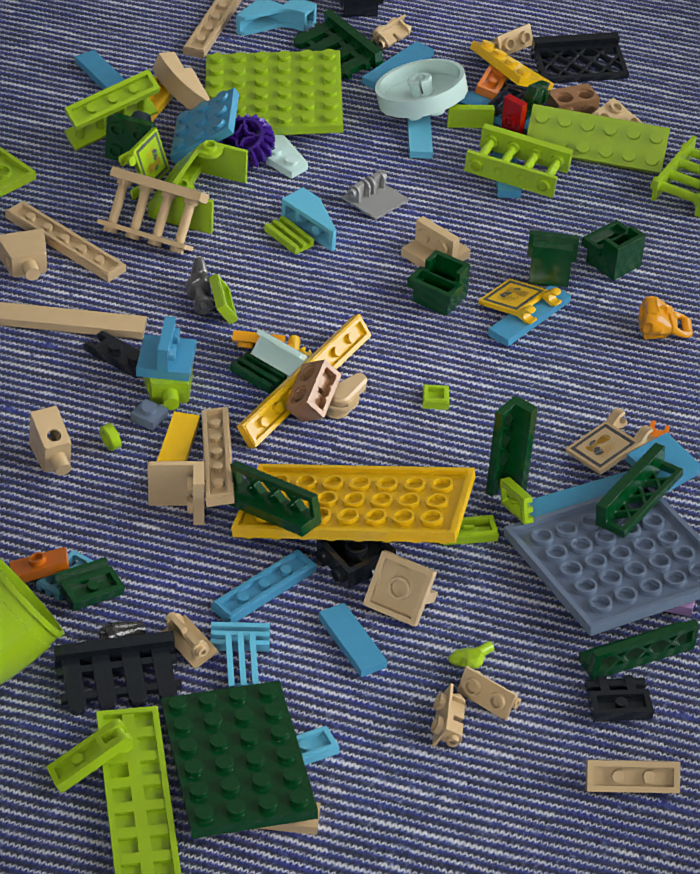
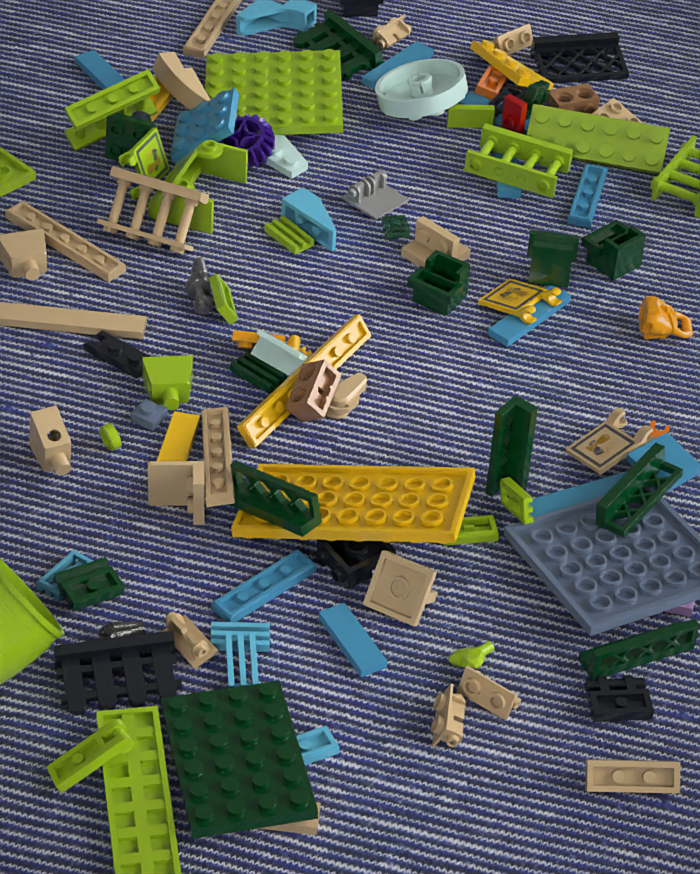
(41, 564): orange plate -> none
(166, 354): dark azure bracket -> none
(395, 226): none -> clear green plate
(420, 138): medium azure tile -> none
(435, 397): lime tile -> none
(587, 196): none -> dark azure tile

